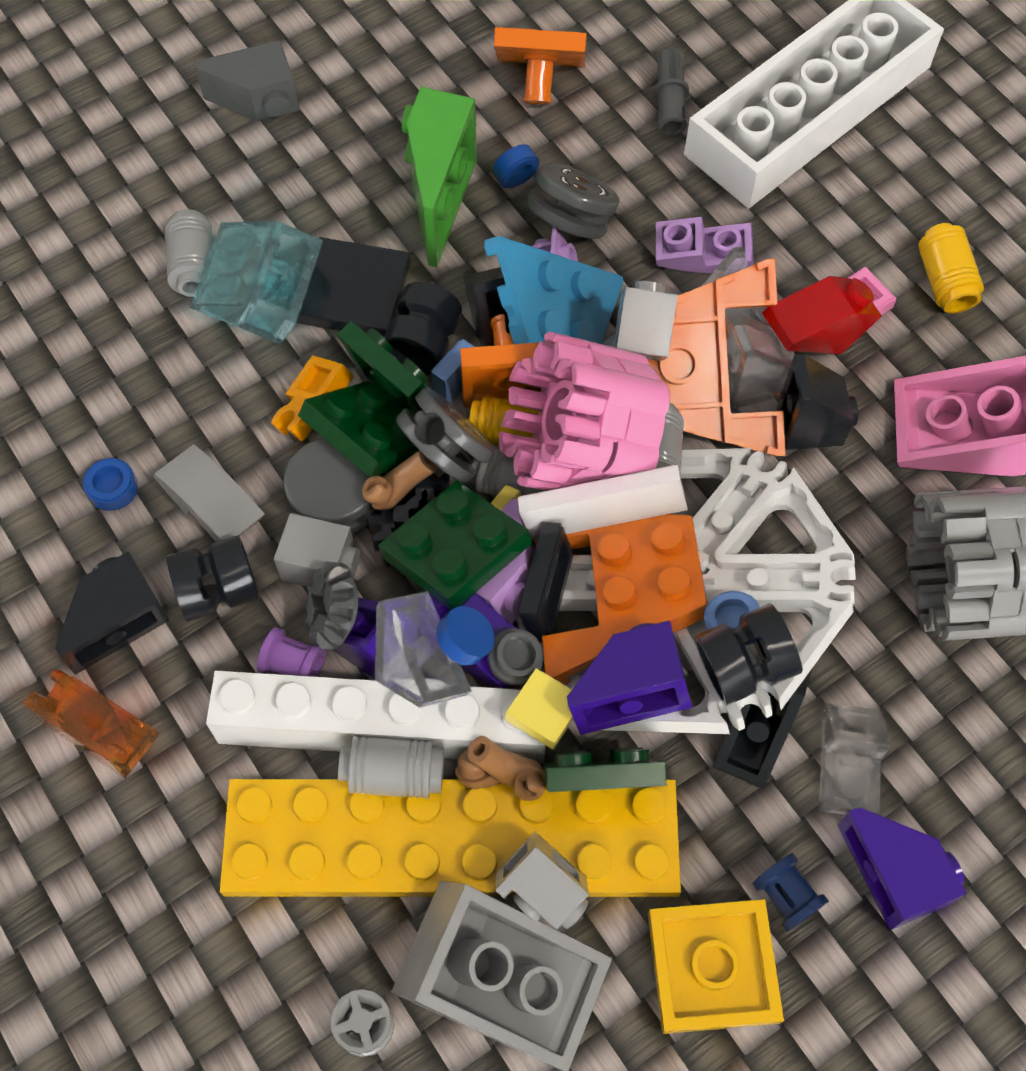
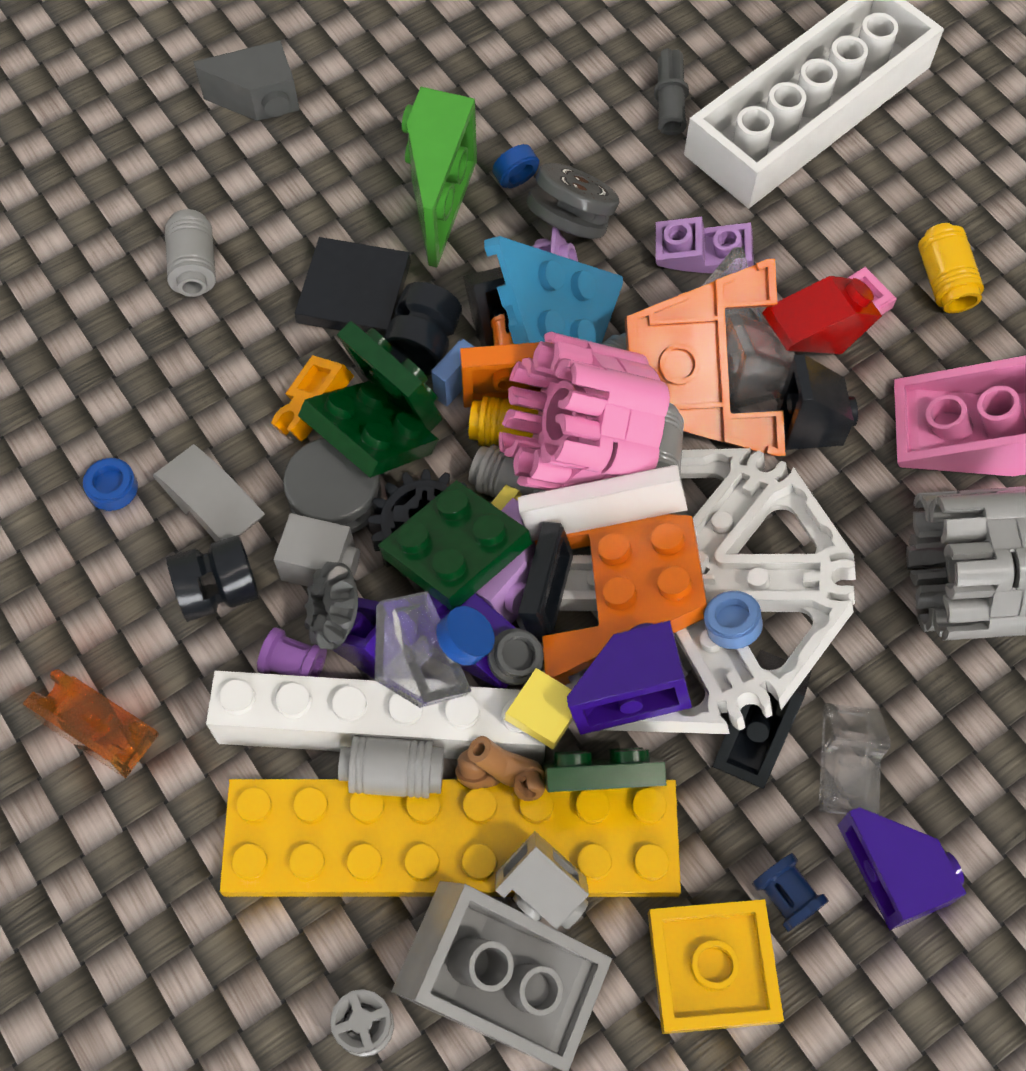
(108, 613): black slope -> none
(257, 276): clear light blue slope -> none
(391, 488): medium nougat arm -> none
(443, 433): dark grey head -> none
(540, 51): orange tile -> none
(645, 320): brick -> none
(729, 663): black wheel -> none

